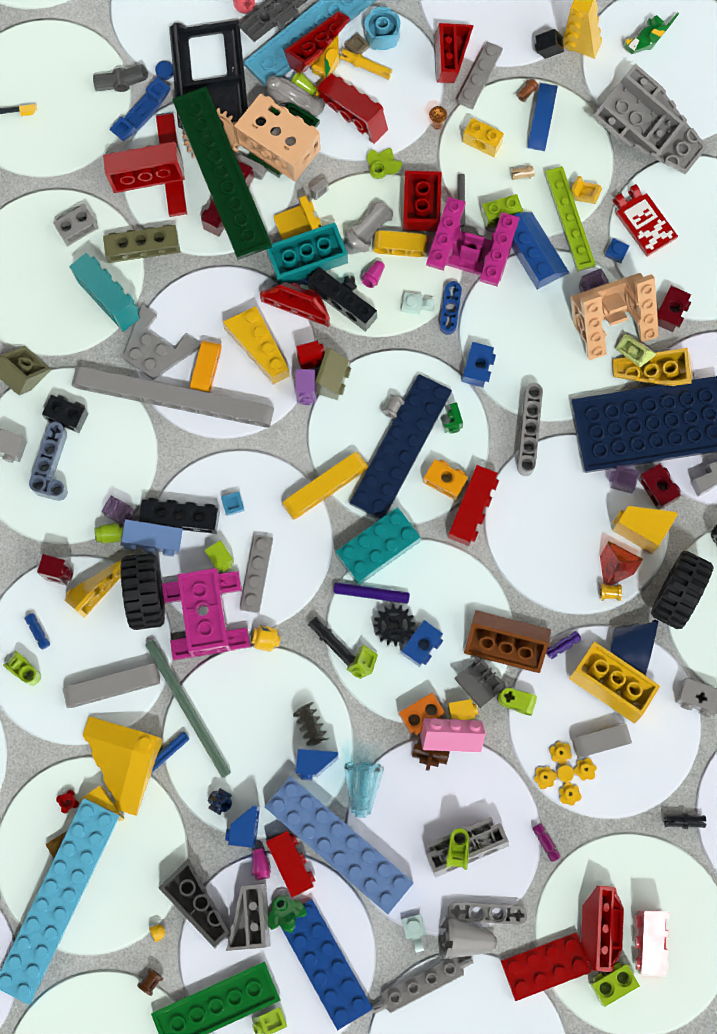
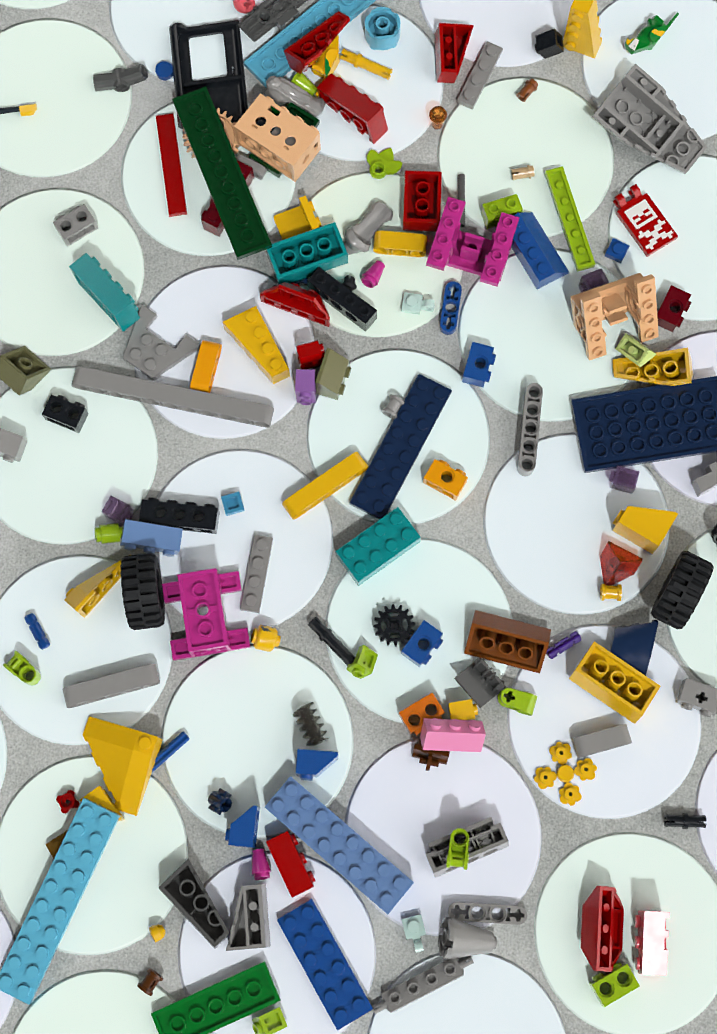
(52, 460): sand blue beam -> none
(55, 570): dark red brick -> none
(142, 111): blue slope -> none
(144, 167): red brick -> none
(150, 248): olive brick -> none
(188, 709): sand green axle -> none
(220, 556): lime brick -> none
(286, 915): green plate -> none
(319, 189): light grey tile -> none
(357, 44): dark tan tile -> none
(362, 786): clear light blue cone -> none
(371, 593): dark purple axle -> none
(455, 416): green bracket -> none
(473, 504): red brick -> none
(483, 137): yellow brick -> none
(542, 117): blue slope -> none
(545, 966): red plate -> none
(546, 842): magenta axle -> none
(585, 191): yellow bracket -> none
(659, 497): dark red brick -> none

